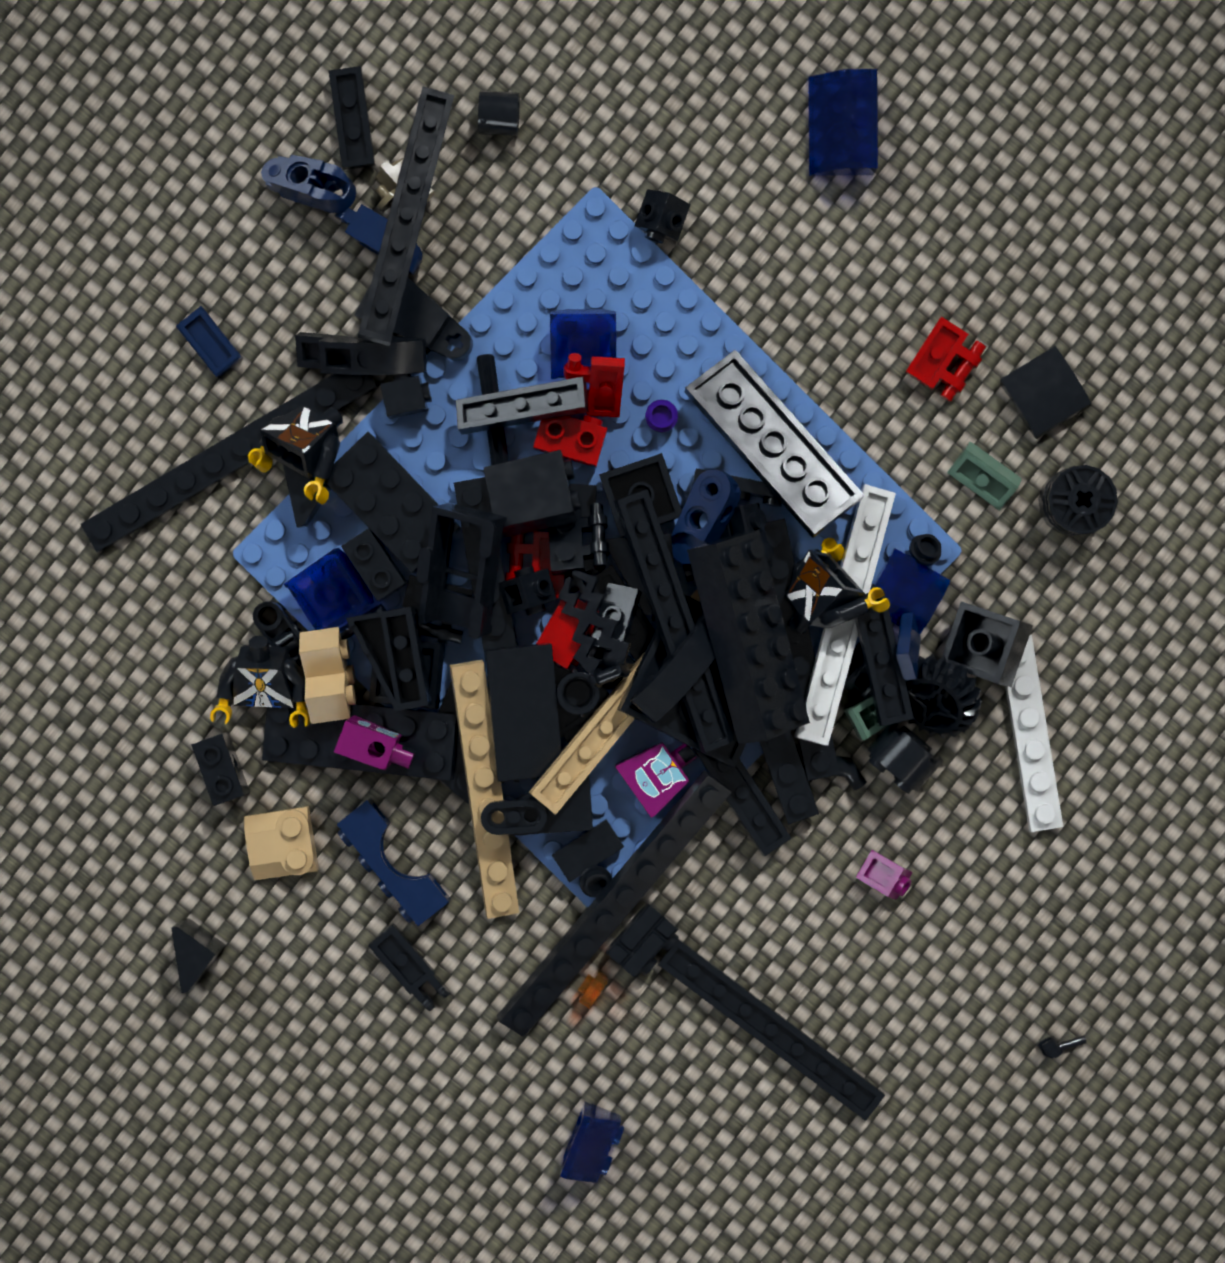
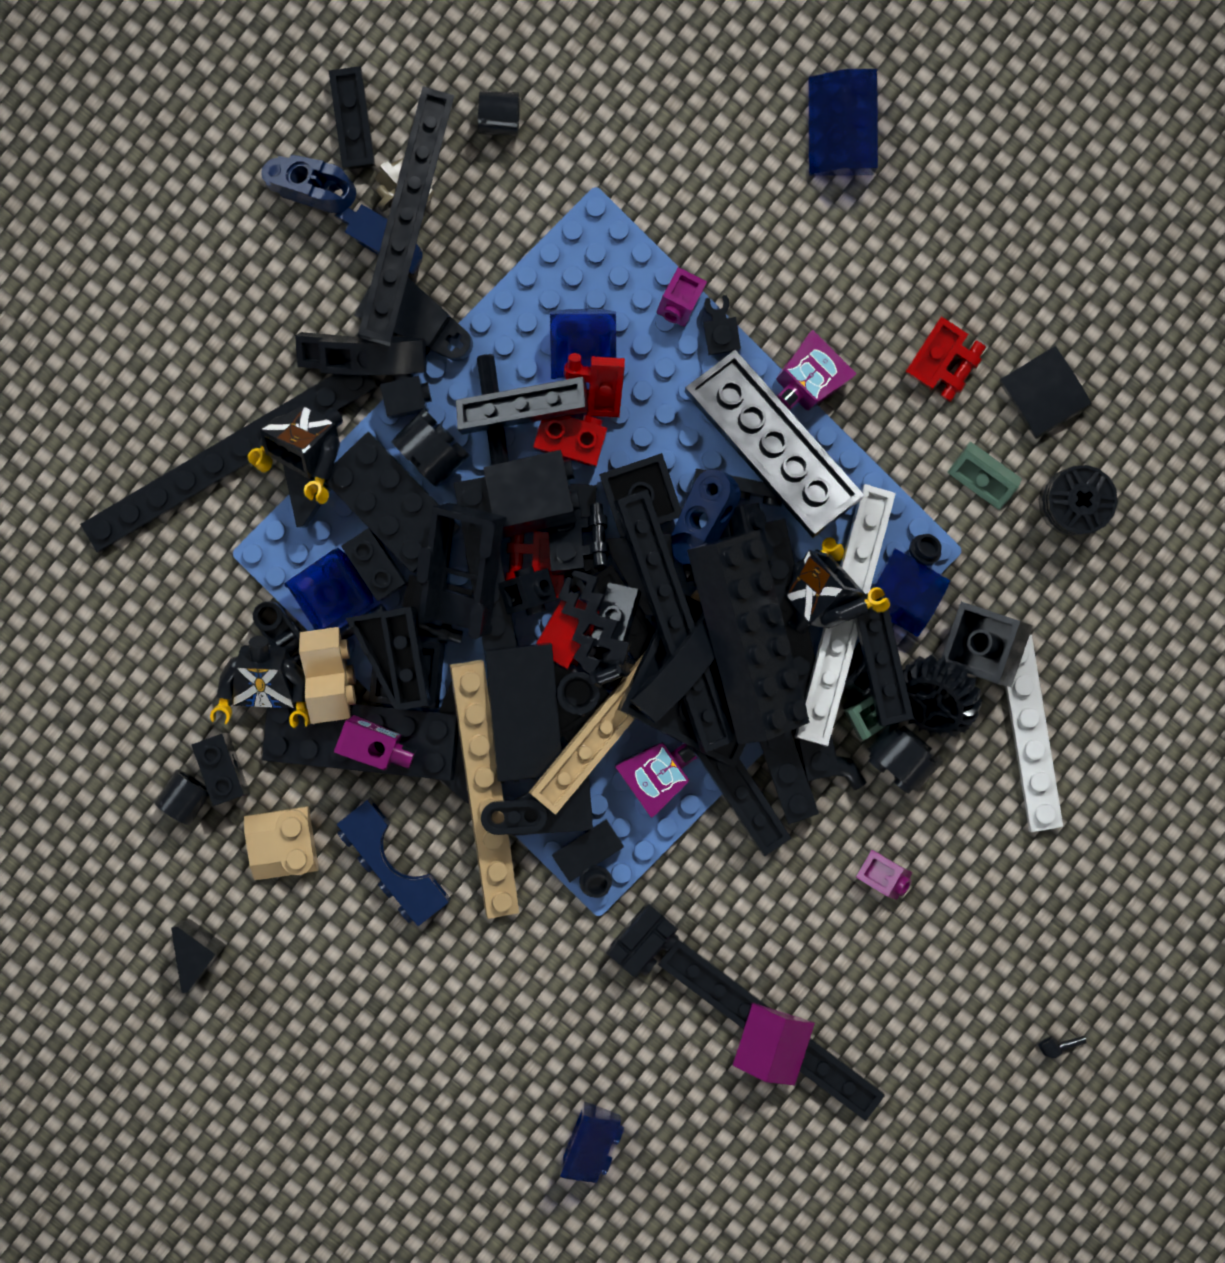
(182, 797): none -> black piece
(209, 341): dark blue tile -> none
(407, 965): black hinge -> none
(430, 448): none -> black brick
(591, 988): clear orange plate -> none
(614, 903): black plate -> none
(661, 415): dark purple plate -> none
(662, 216): black brick -> none
(681, 297): none -> magenta bracket
(721, 332): none -> black plate
(773, 1045): none -> magenta slope
(812, 373): none -> magenta torso
(908, 646): dark blue tile -> none

